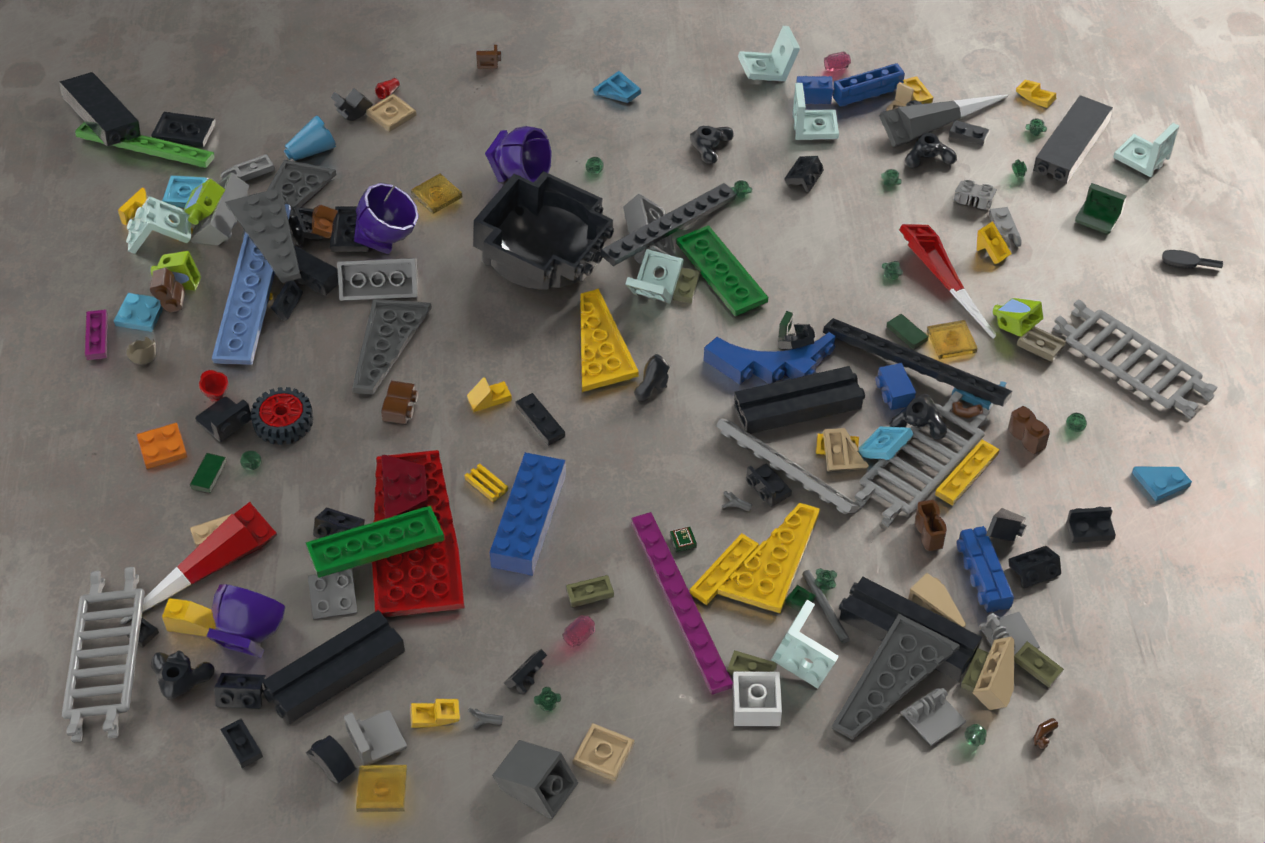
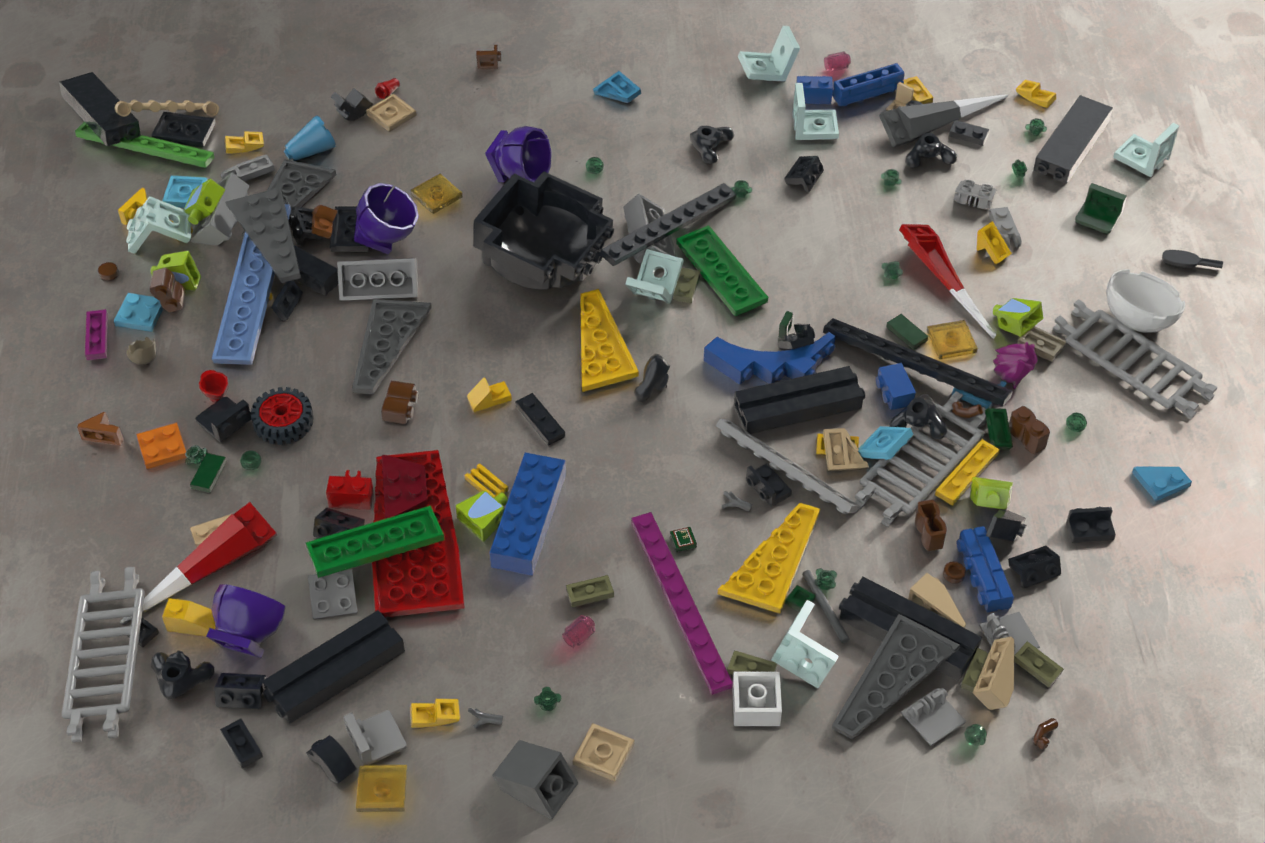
(100, 430): none -> dark orange slope
(108, 271): none -> reddish brown tile
(124, 108): none -> tan bar
(195, 455): none -> clear green plate
(250, 142): none -> yellow slope
(350, 492): none -> red brick
(482, 513): none -> lime torso
(533, 664): black plate -> none
(720, 571): yellow plate -> none
(954, 572): none -> reddish brown tile
(991, 493): none -> lime torso
(998, 428): none -> dark green tile
(1015, 362): none -> magenta hair
(1143, 301): none -> white piece

